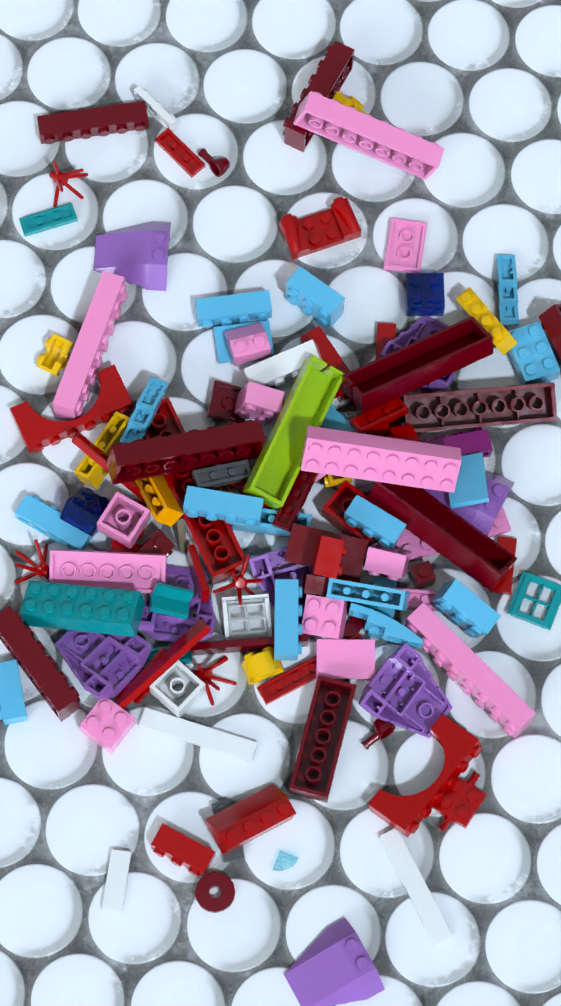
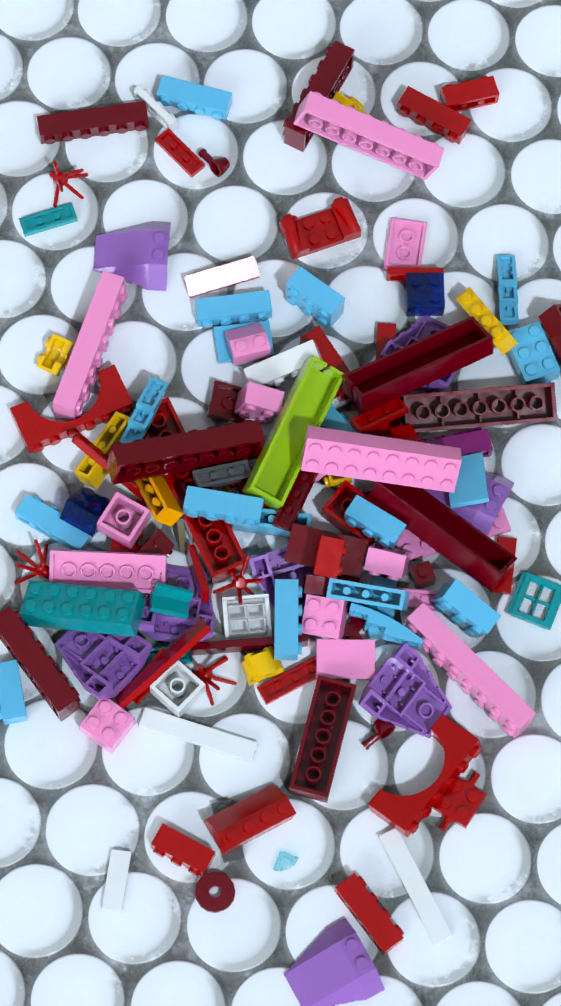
(194, 97): none -> medium azure brick
(221, 276): none -> slope
(369, 914): none -> red brick
(399, 273): none -> red tile
(433, 115): none -> red brick
(470, 94): none -> red brick

